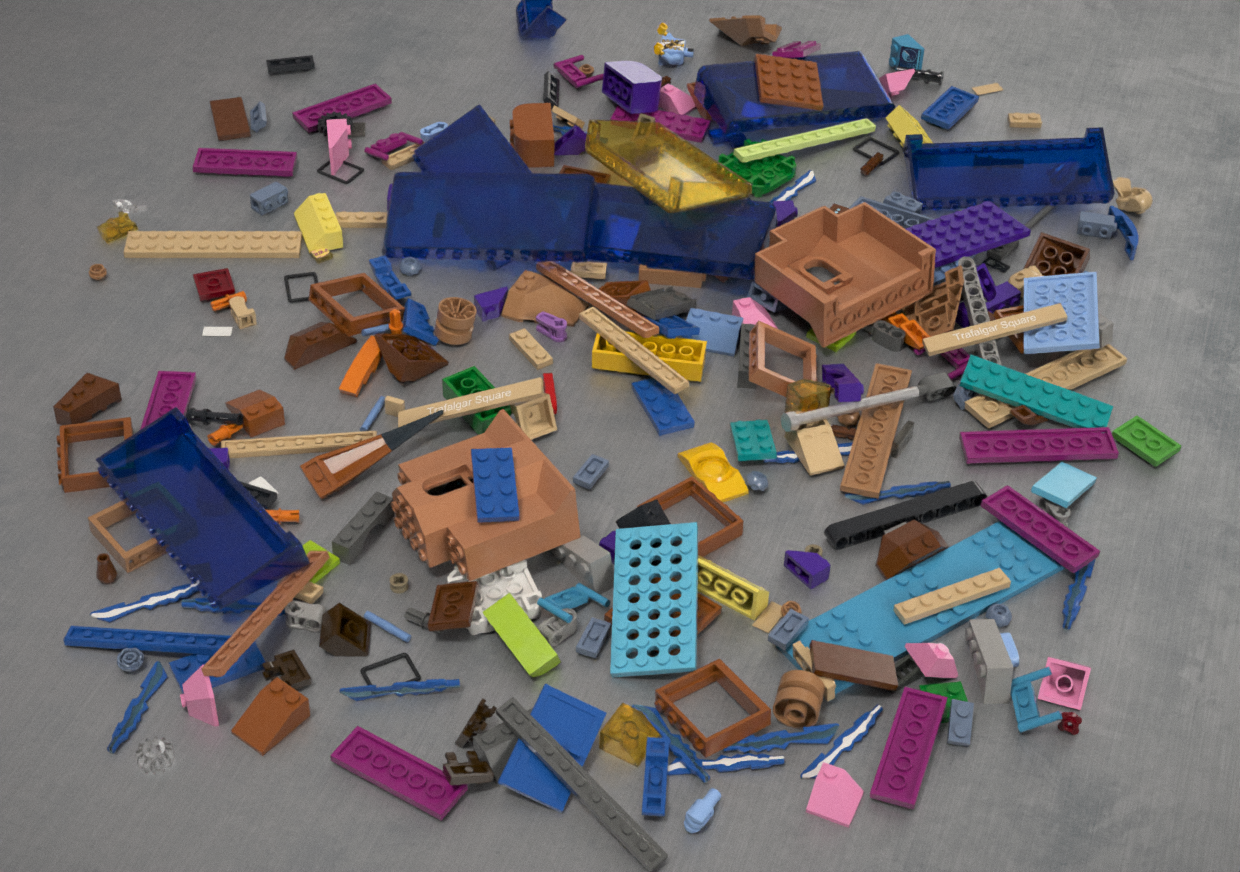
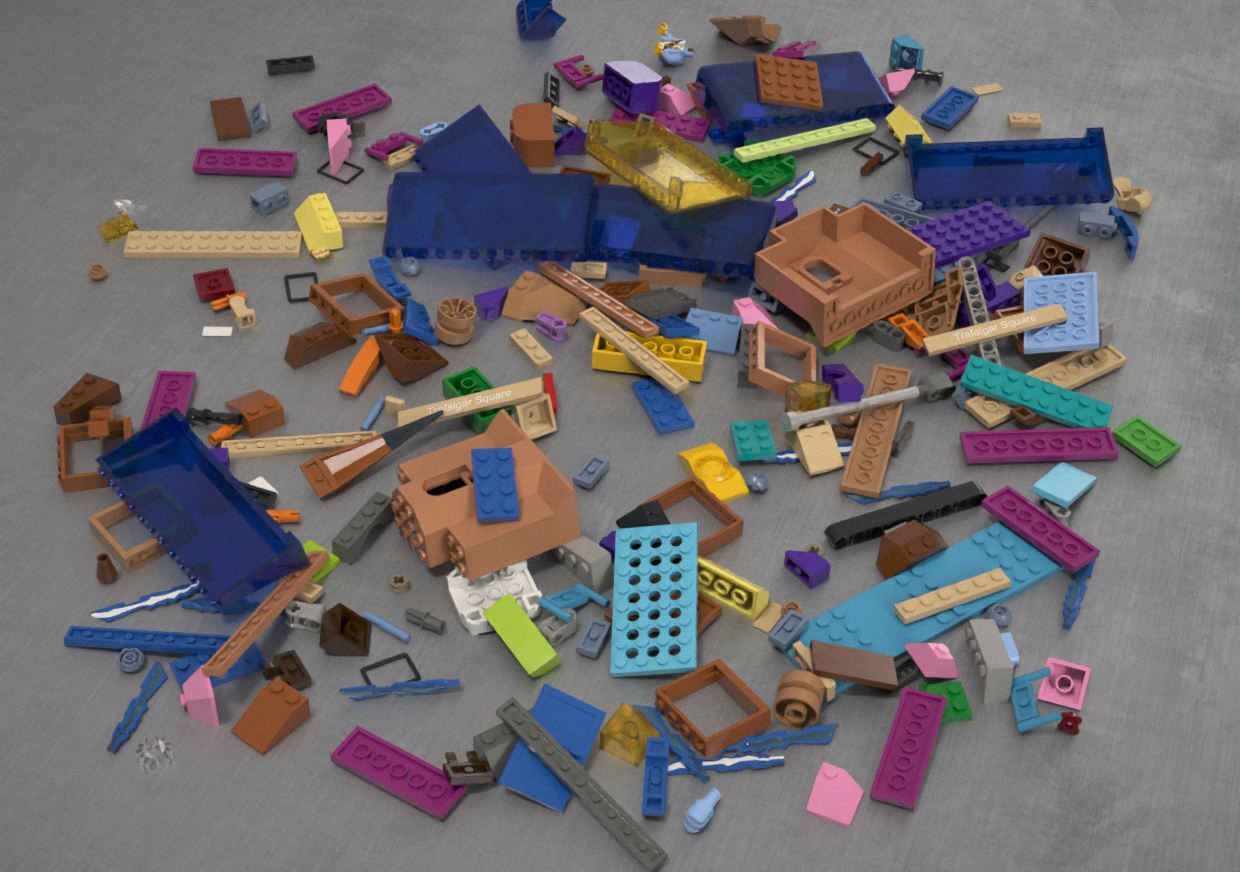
(100, 421): none -> dark orange slope
(453, 606): reddish brown tile -> none
(476, 723): dark brown plate -> none
(844, 742): blue sword -> none
(960, 723): sand blue plate -> none

